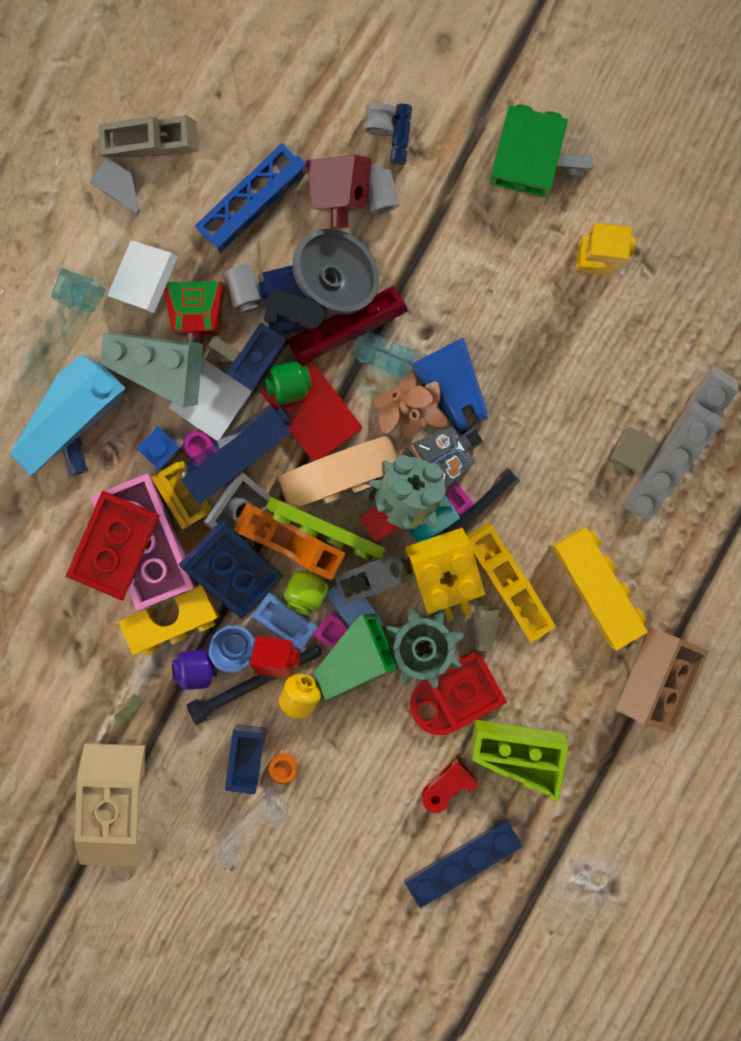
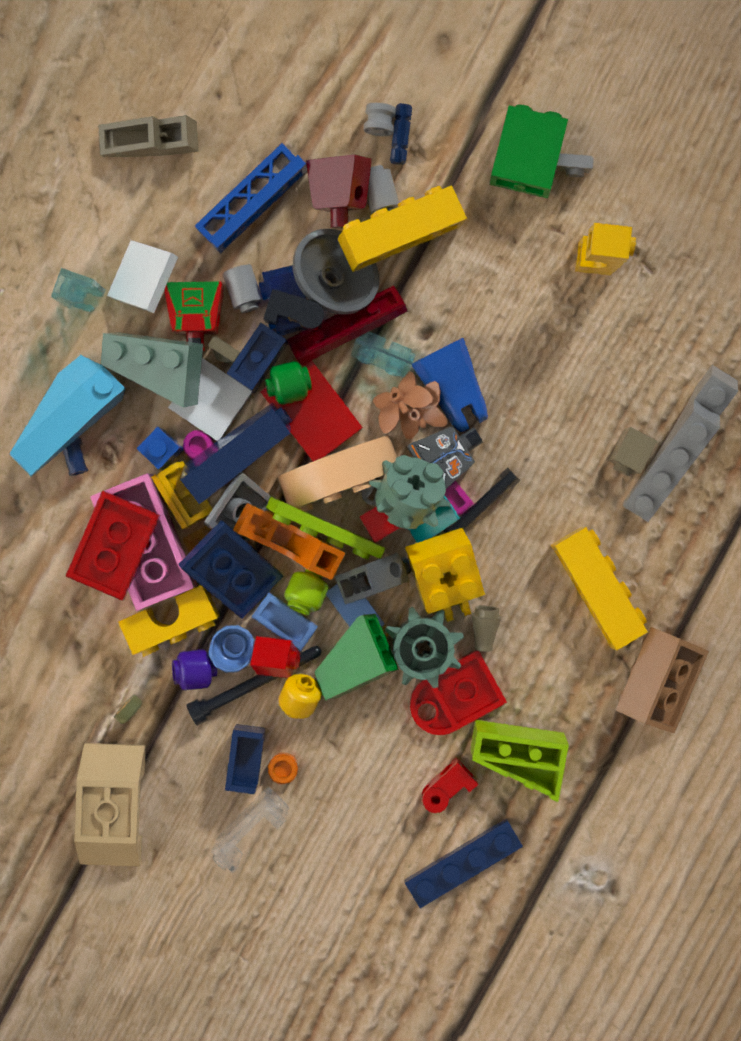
(116, 183): light grey tile -> none
(331, 630): dark pink tile -> none
(401, 228): none -> yellow brick
(510, 582): yellow slope -> none

